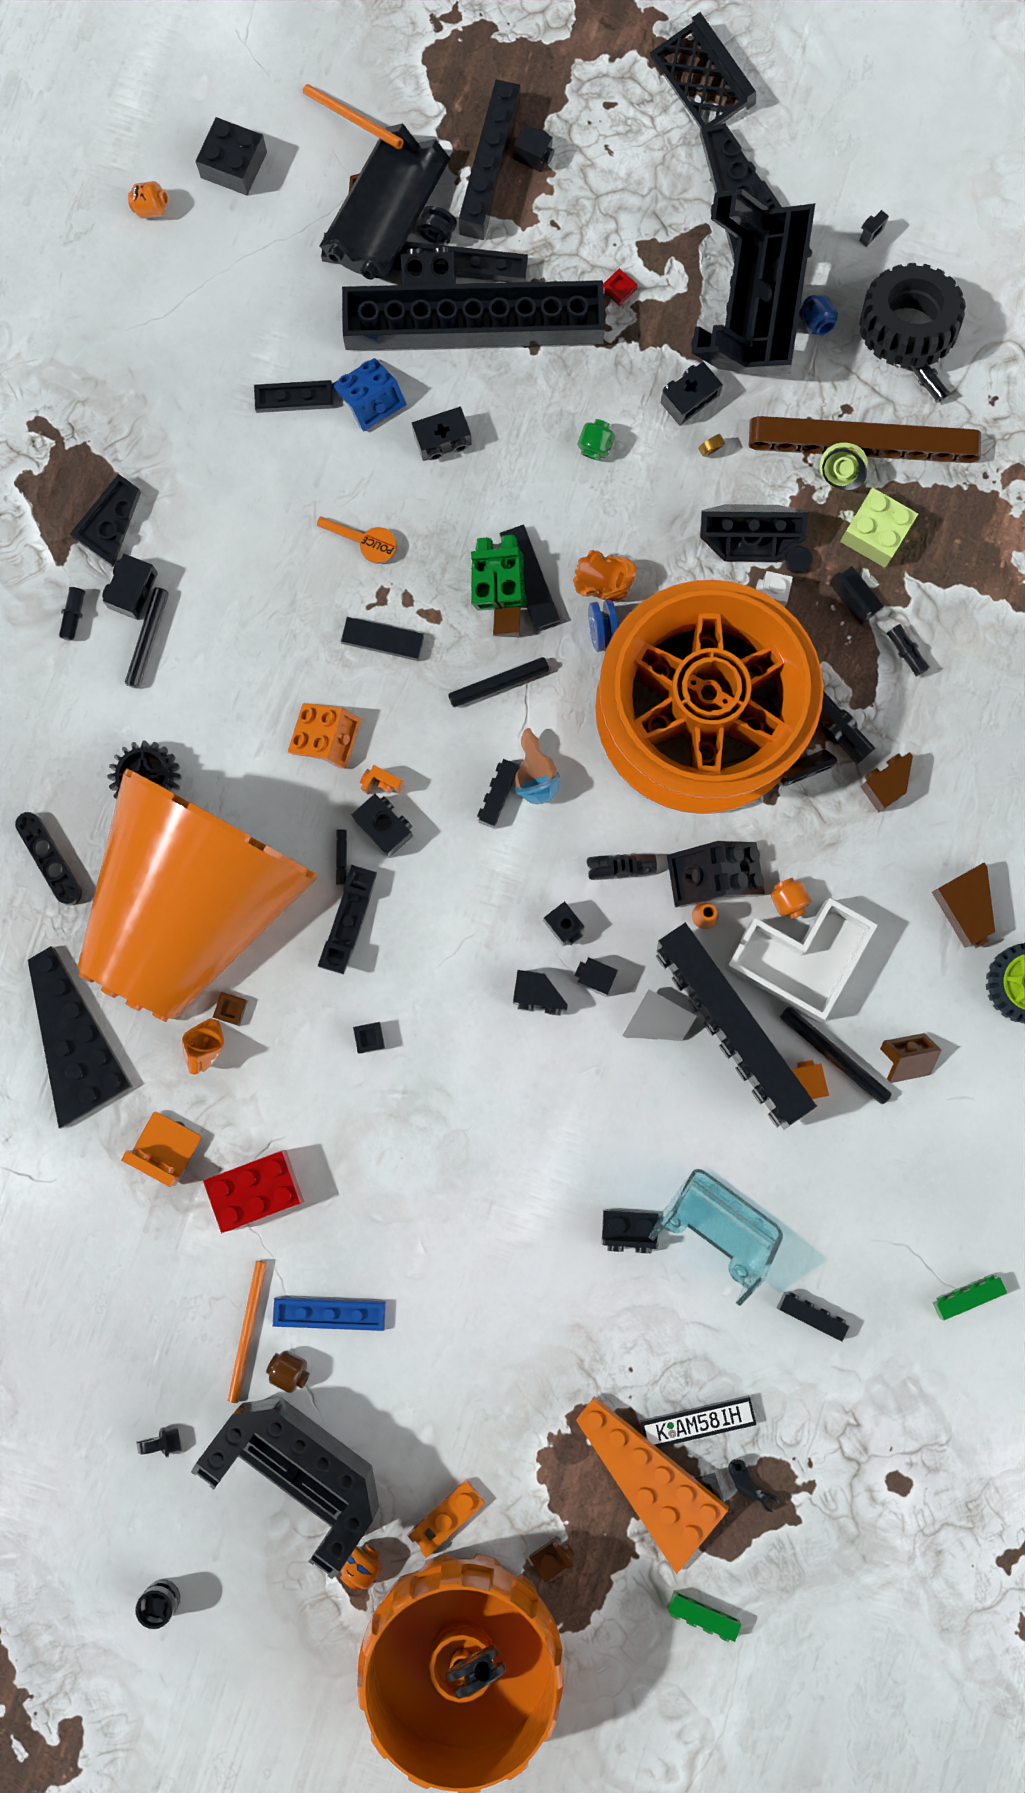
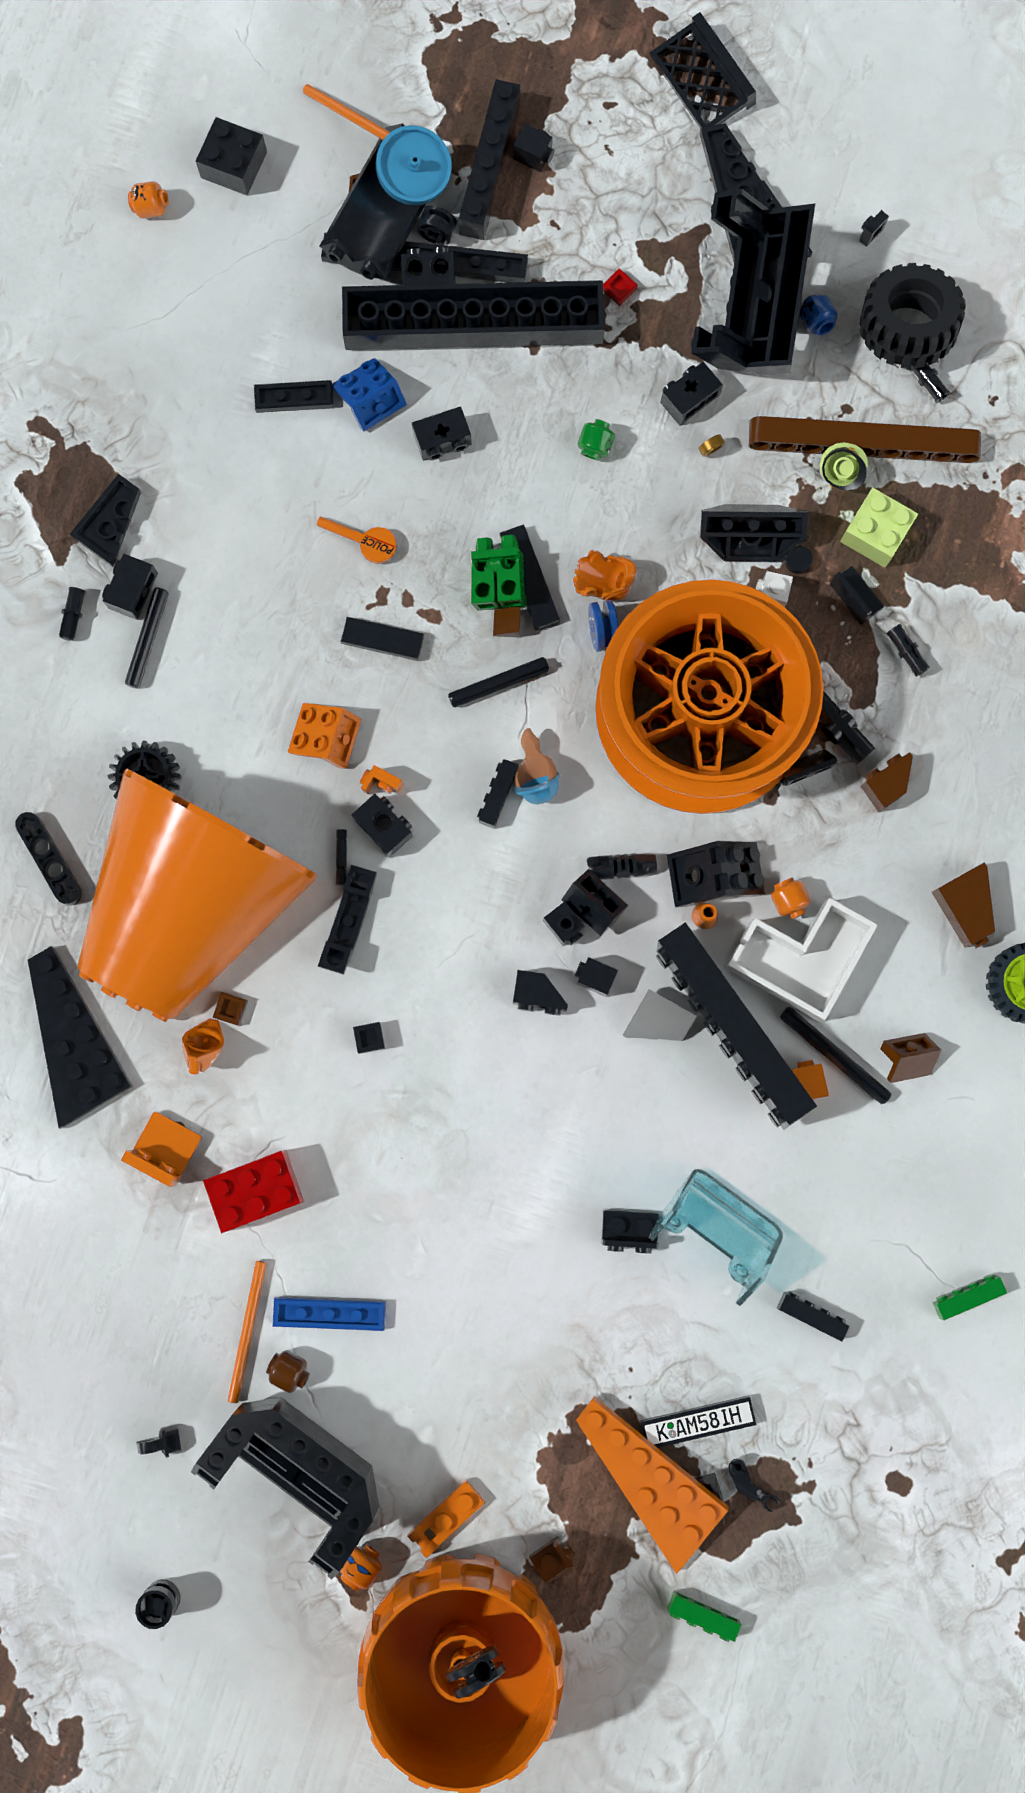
(413, 165): none -> dark azure piece
(594, 902): none -> black brick

